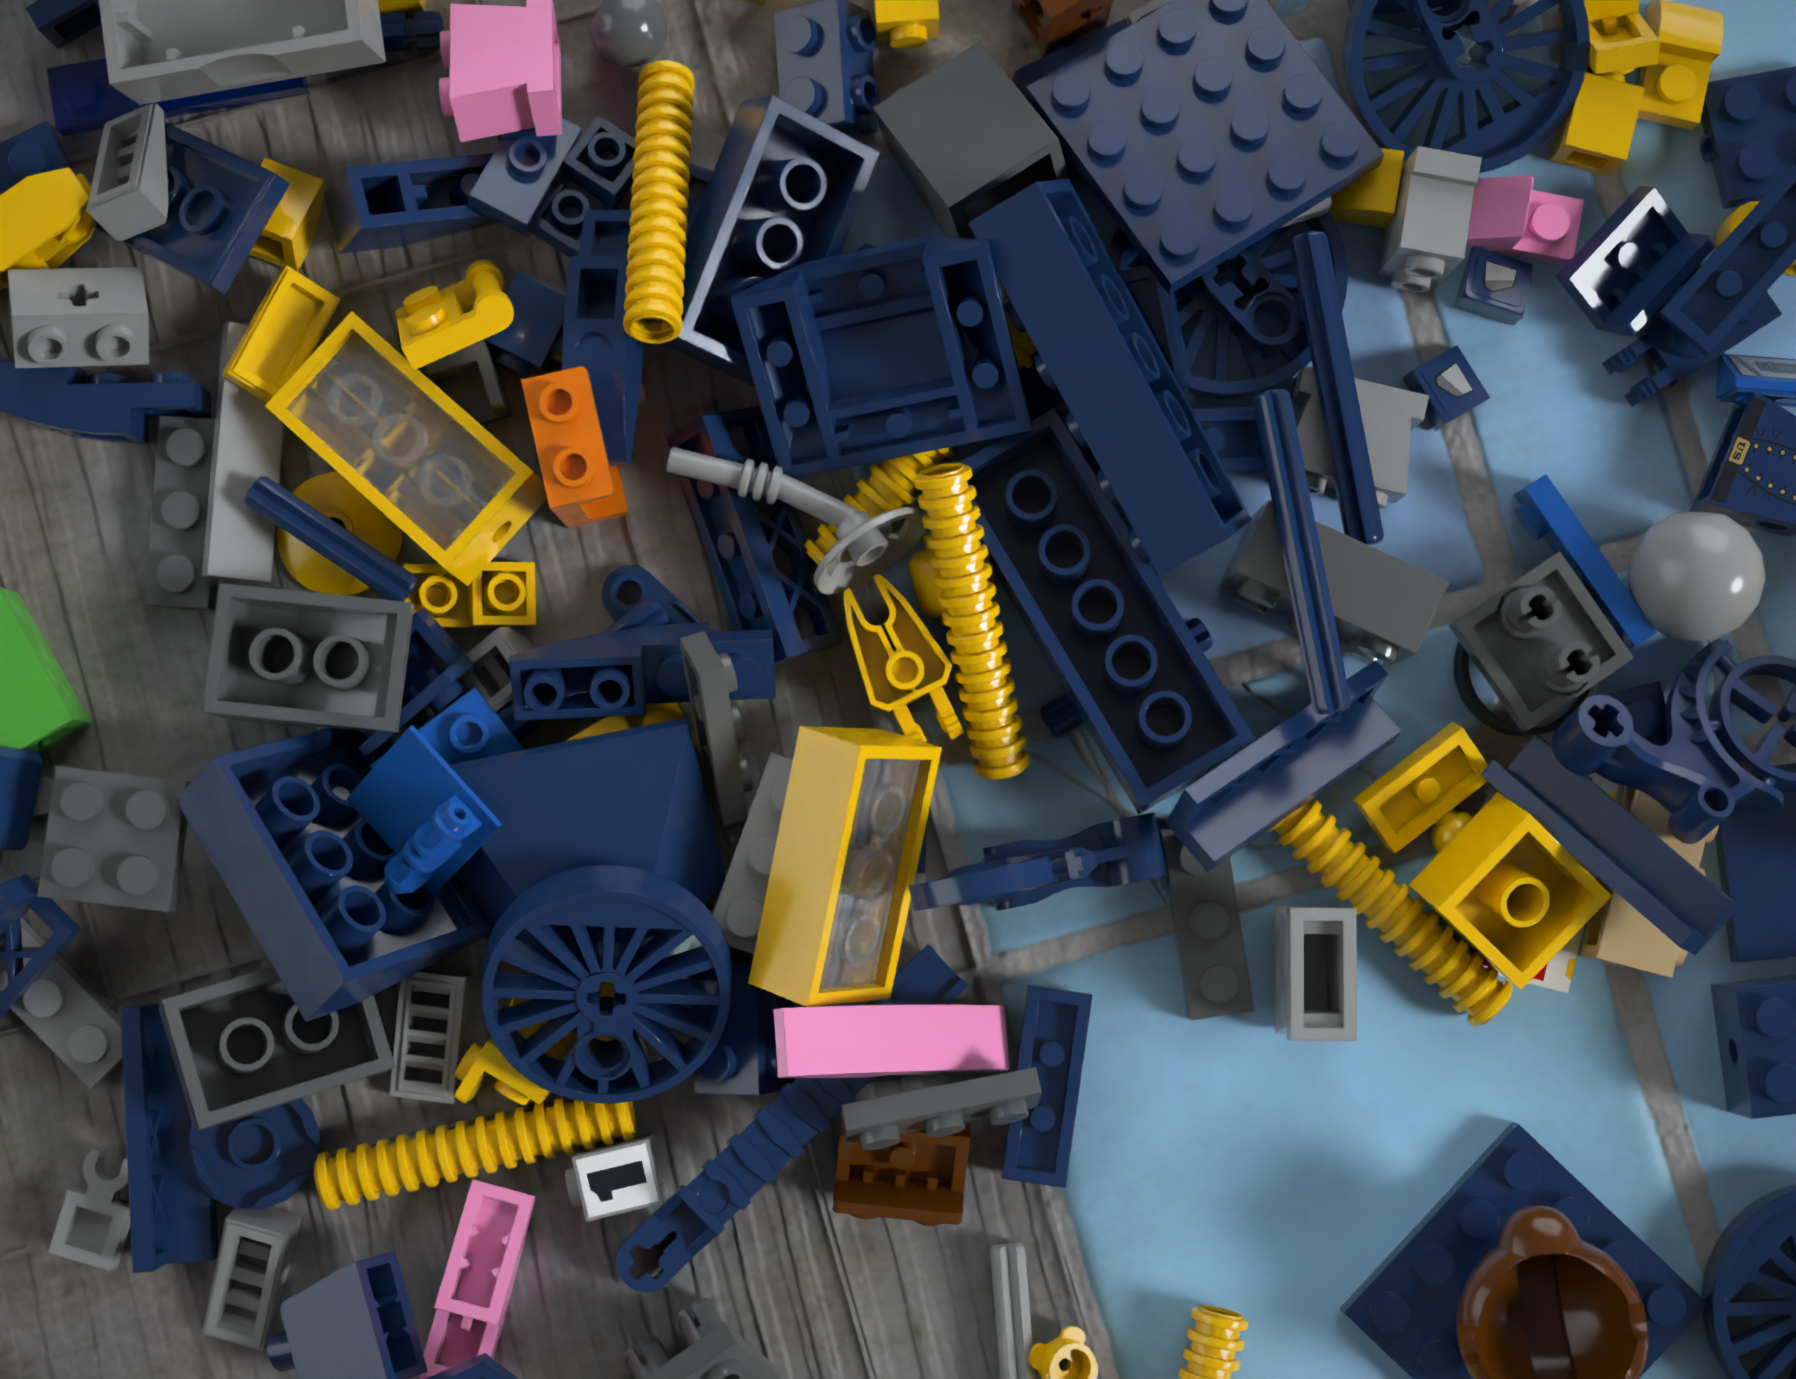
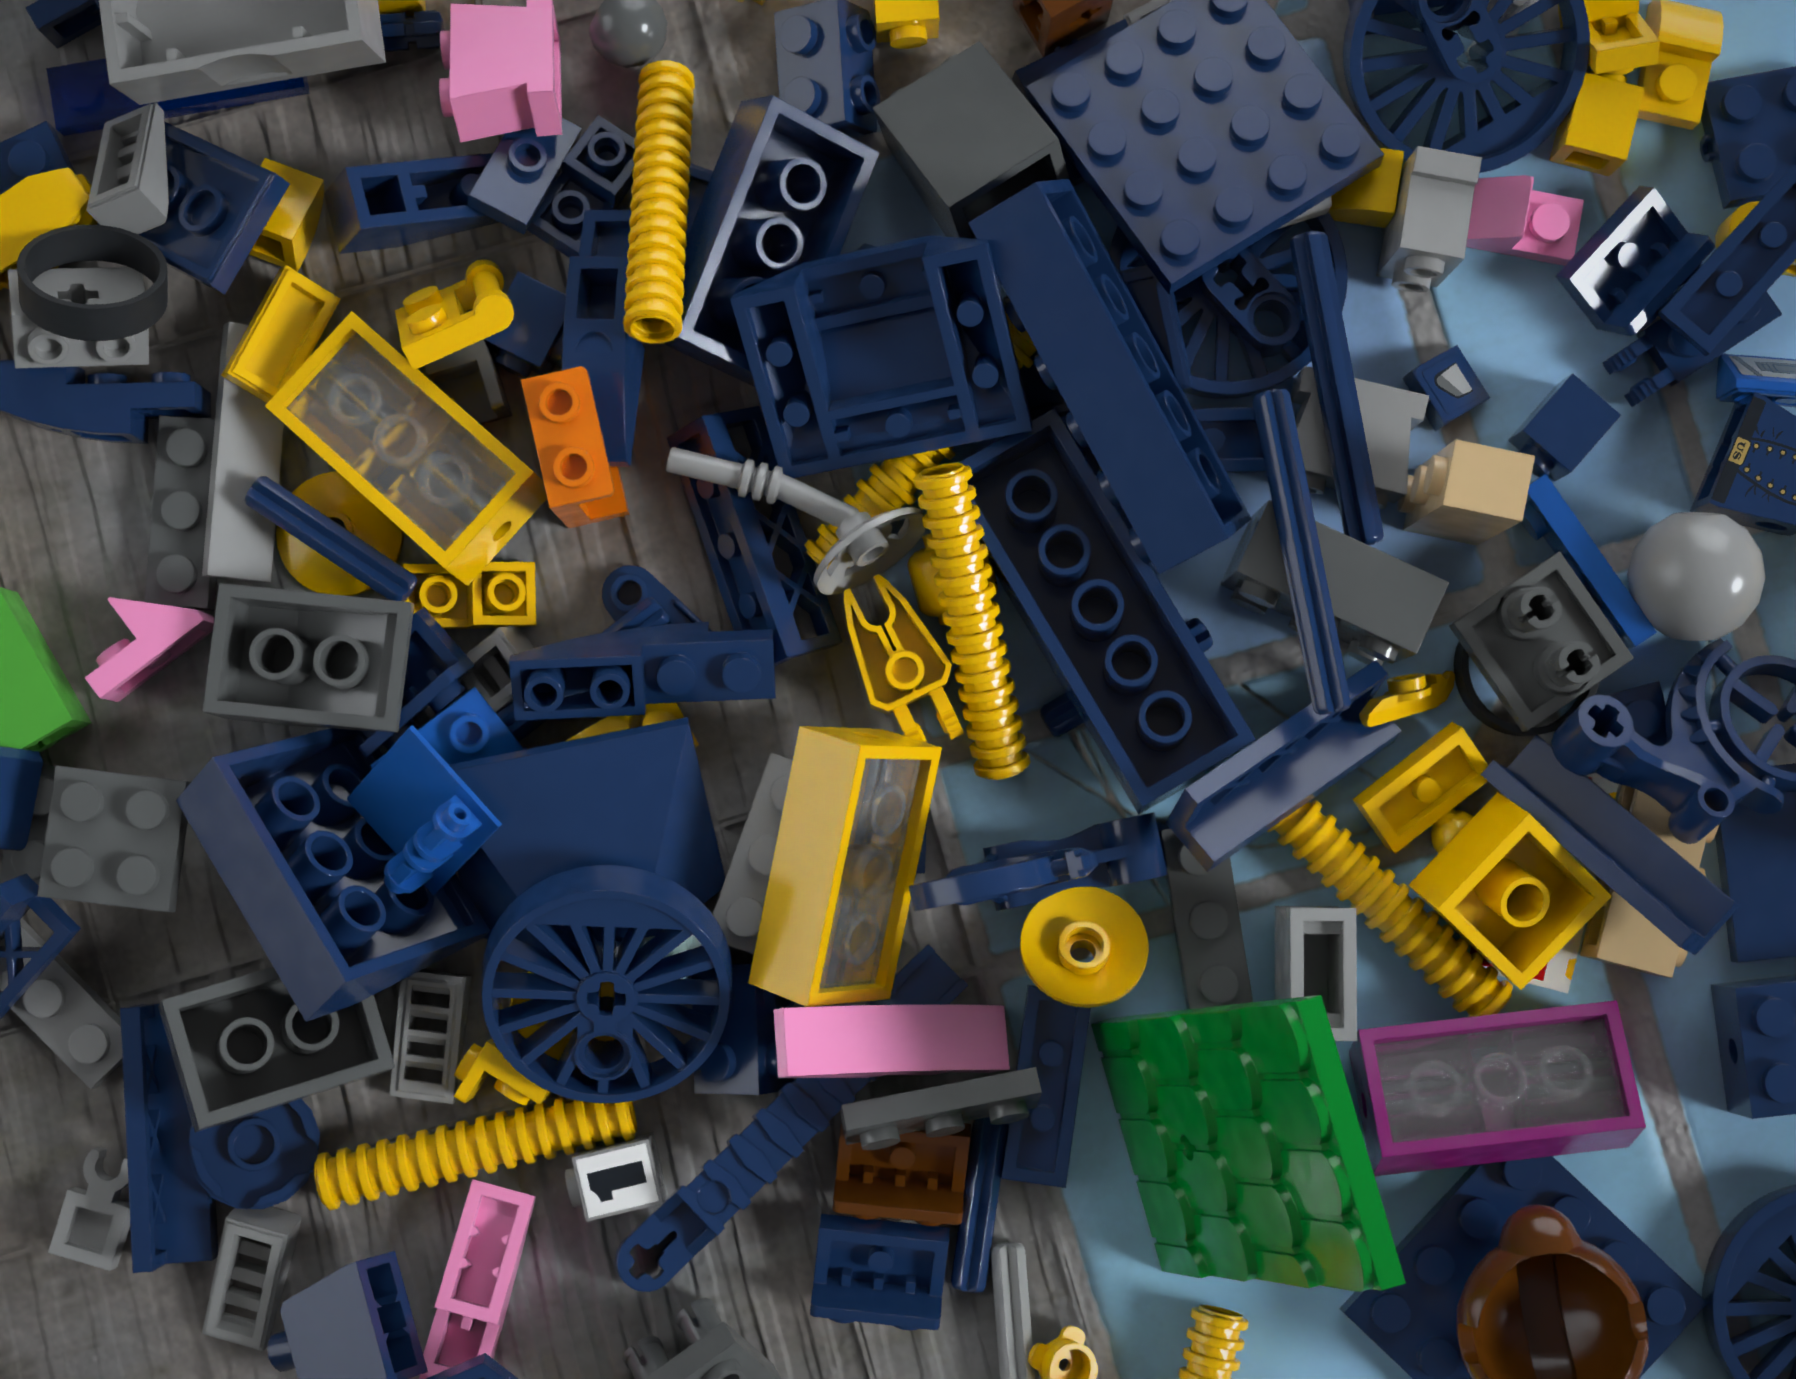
(92, 321): none -> black tyre
(160, 636): none -> bright pink slope
(717, 726): dark grey plate -> none
(879, 1272): none -> dark blue bracket
(979, 1206): none -> dark blue axle
(1091, 921): none -> yellow dish
(1248, 1145): none -> green piece
(1408, 696): none -> yellow piece
(1467, 493): none -> tan brick
(1494, 286): dark blue slope -> none
(1495, 1088): none -> brick
(1564, 428): none -> dark blue brick

